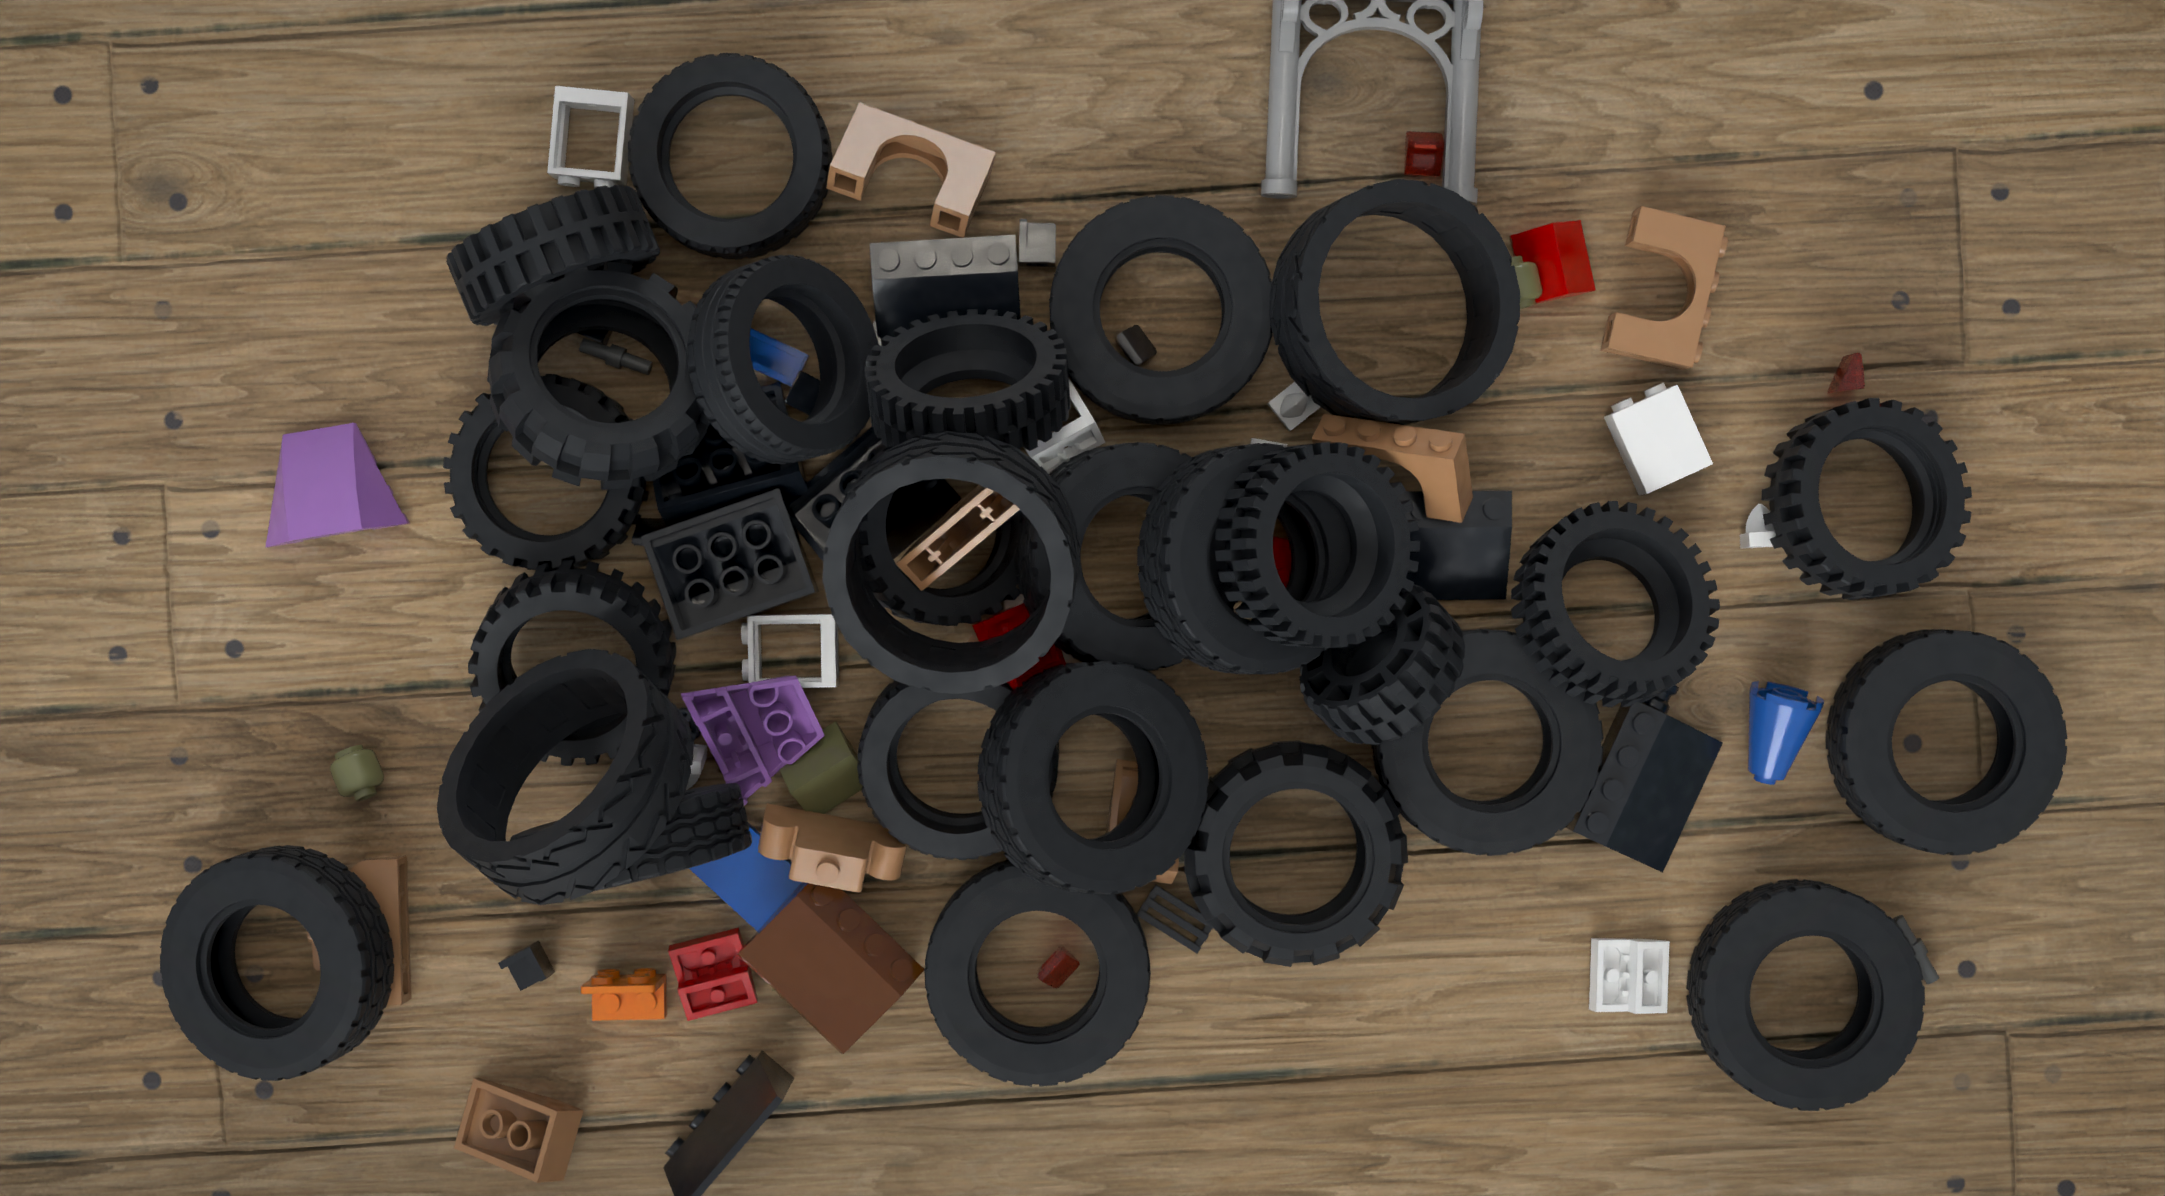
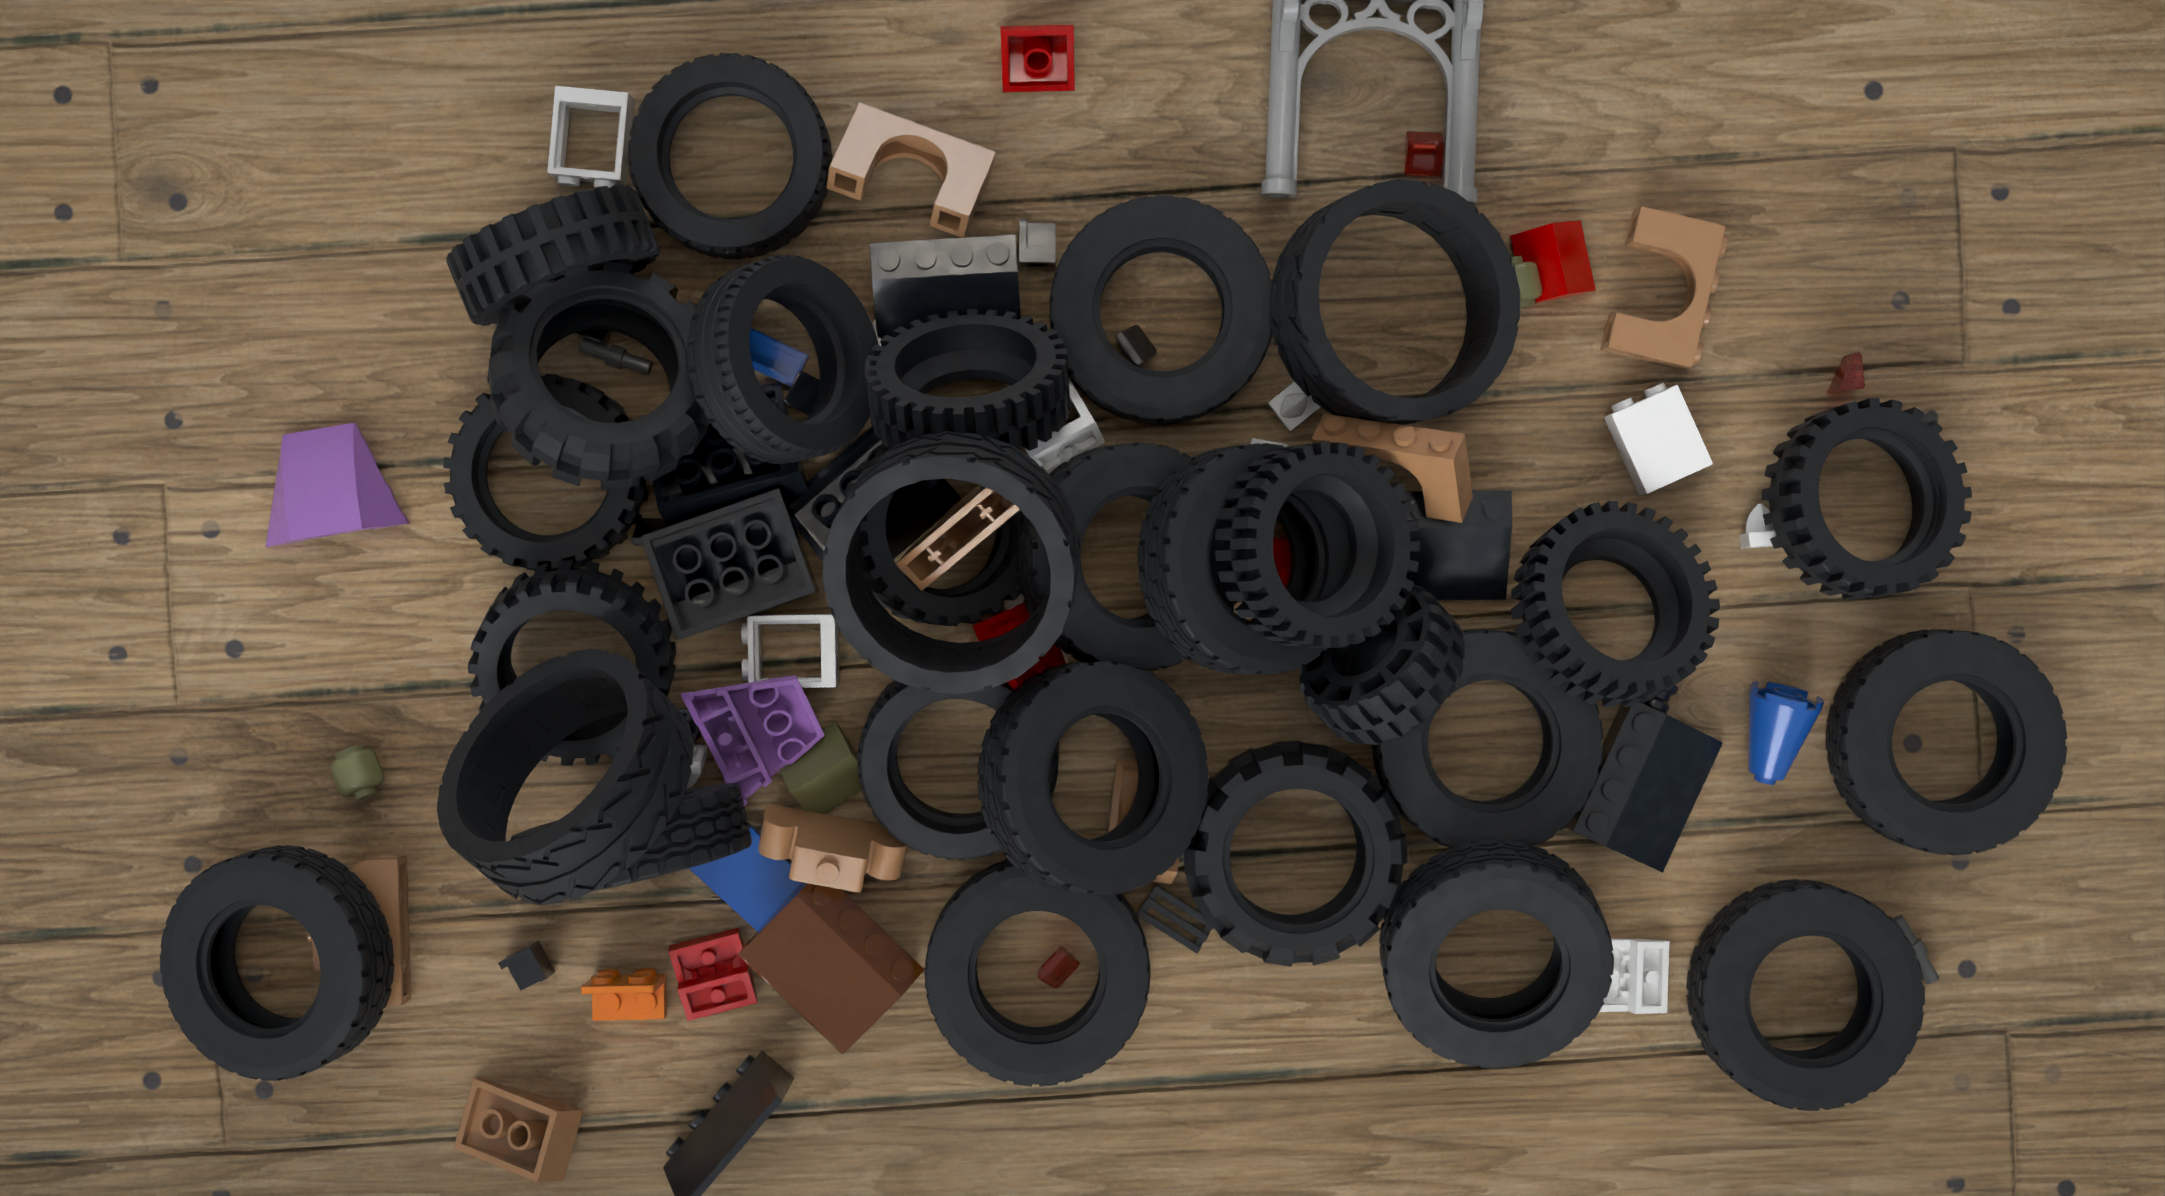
(1037, 58): none -> red slope
(1509, 1027): none -> black tyre

